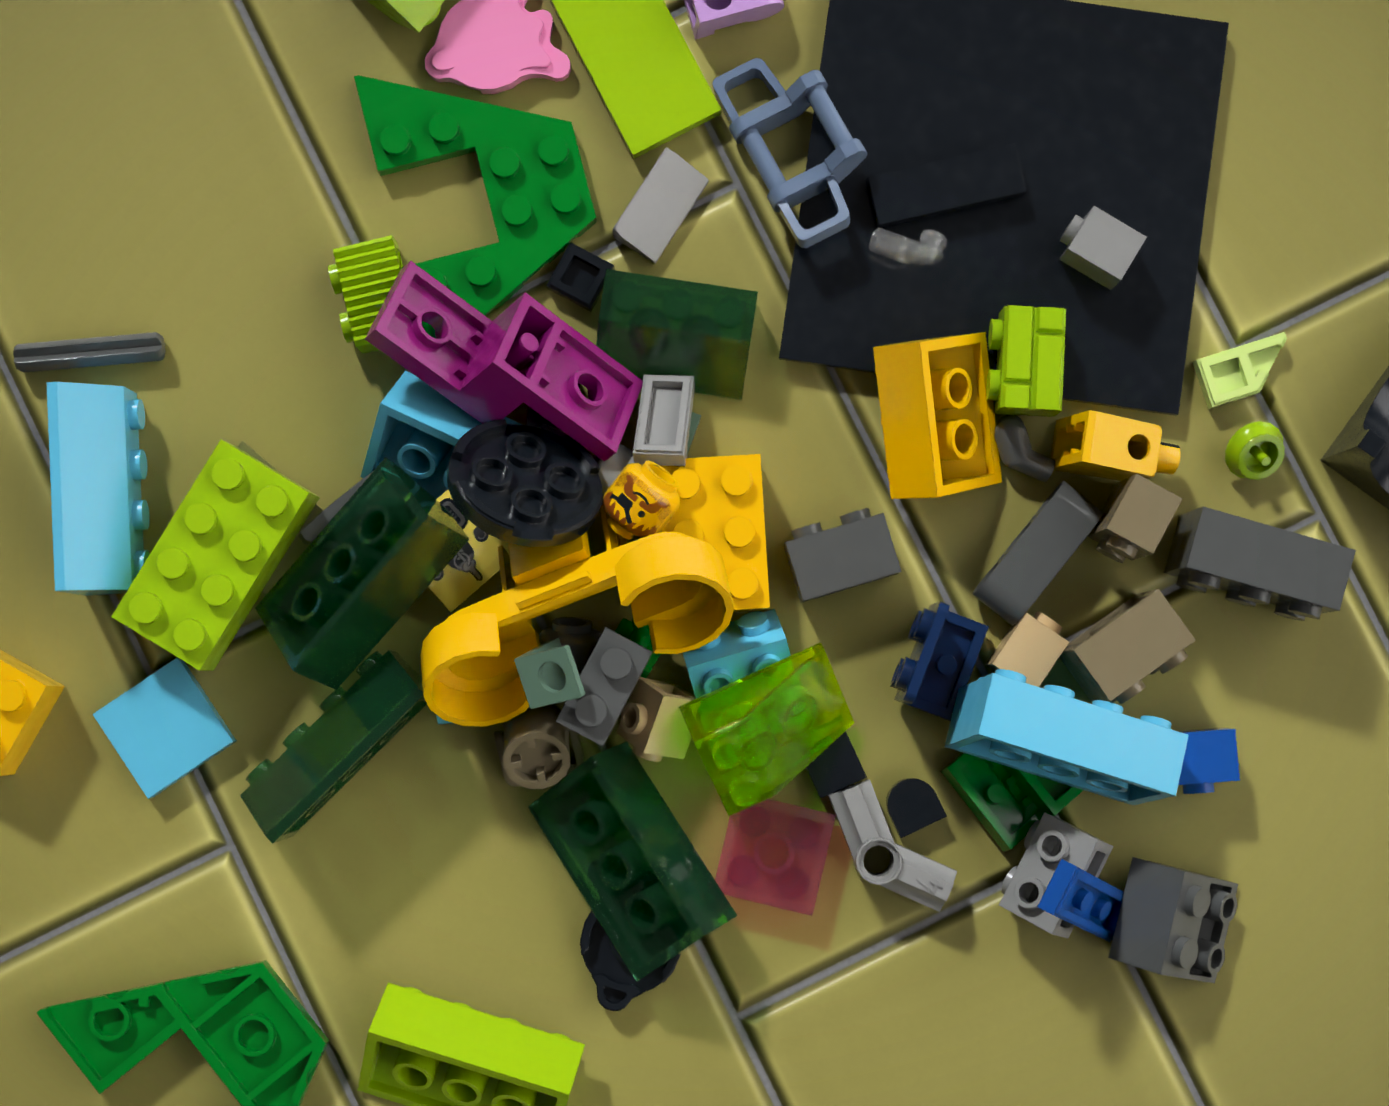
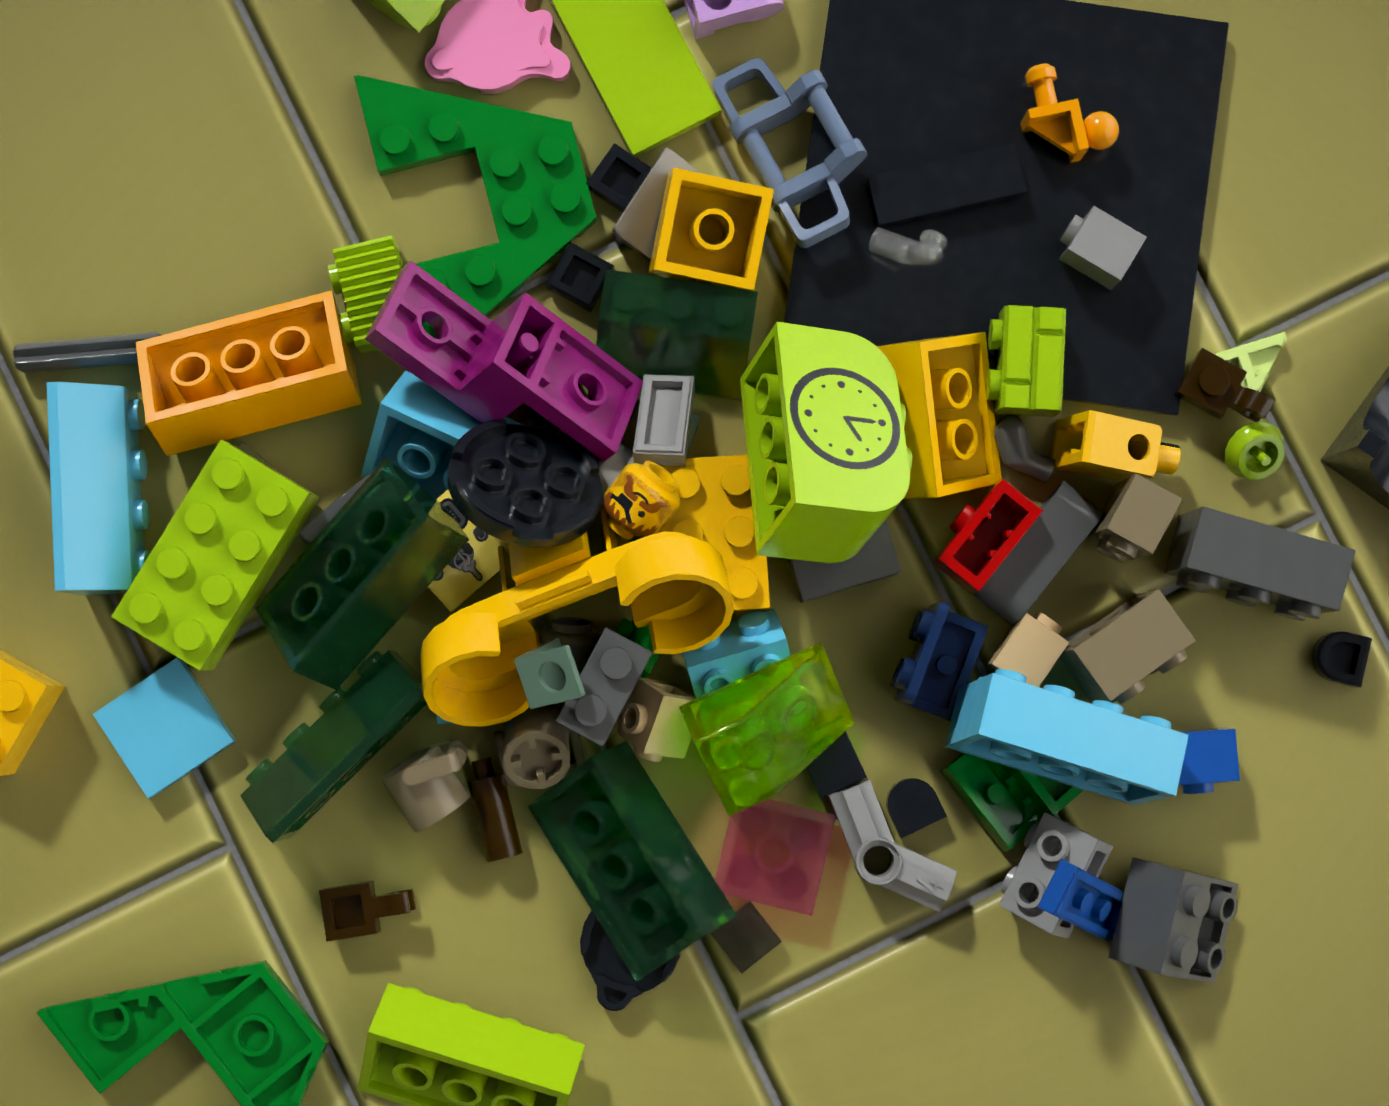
(246, 373): none -> light orange slope
(356, 909): none -> dark brown plate
(428, 784): none -> dark tan piece
(493, 812): none -> dark brown cylinder
(618, 177): none -> black tile
(710, 230): none -> yellow brick
(746, 937): none -> clear smoke tile
(822, 442): none -> lime brick
(986, 535): none -> red brick
(1063, 121): none -> light orange piece
(1216, 385): none -> dark brown plate
(1341, 657): none -> black tile

